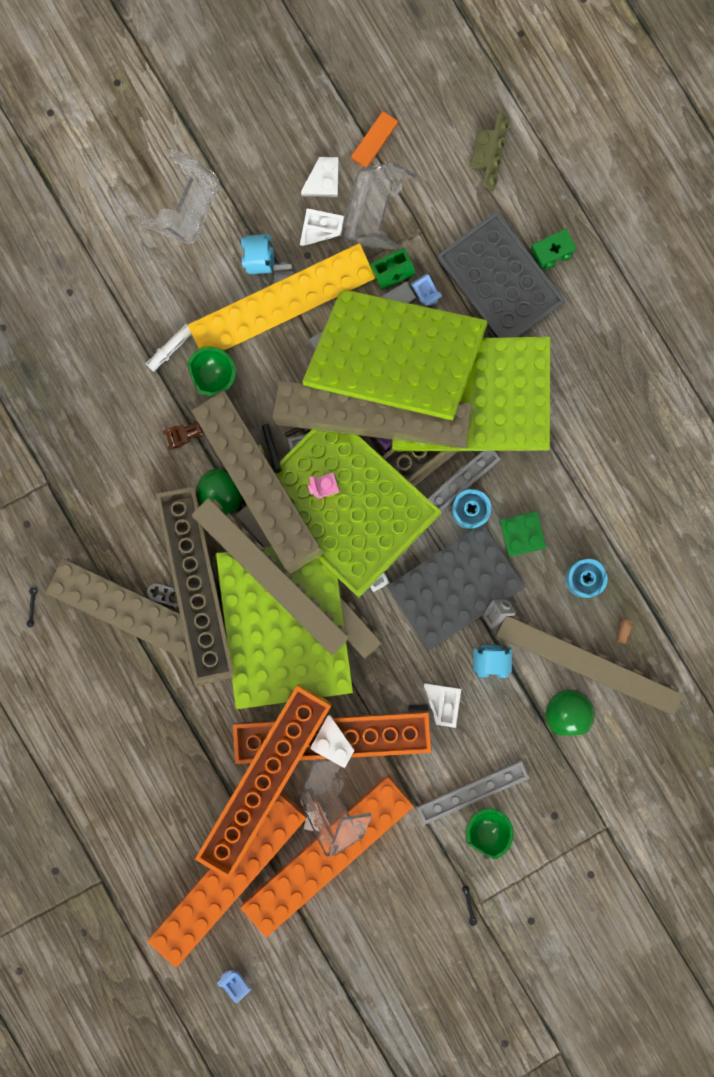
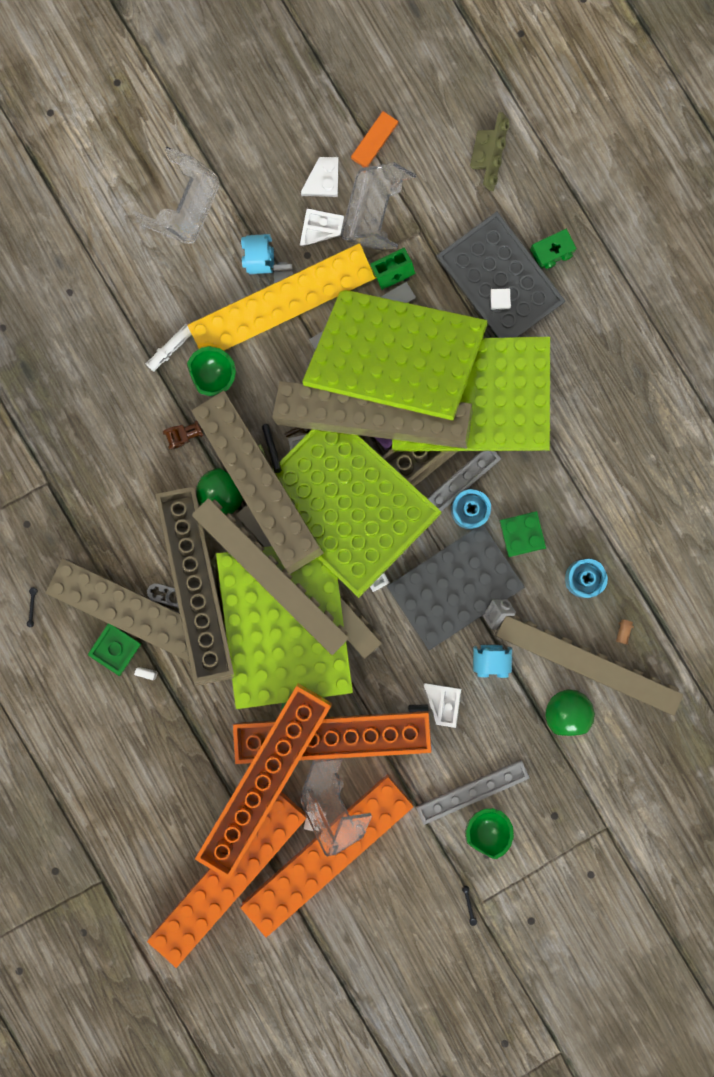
(114, 649): none -> green plate
(146, 673): none -> white tile
(234, 985): light blue bracket -> none
(323, 486): bright pink bracket -> none
(333, 743): white wing -> none
(426, 290): light blue bracket -> none
(500, 299): none -> white tile

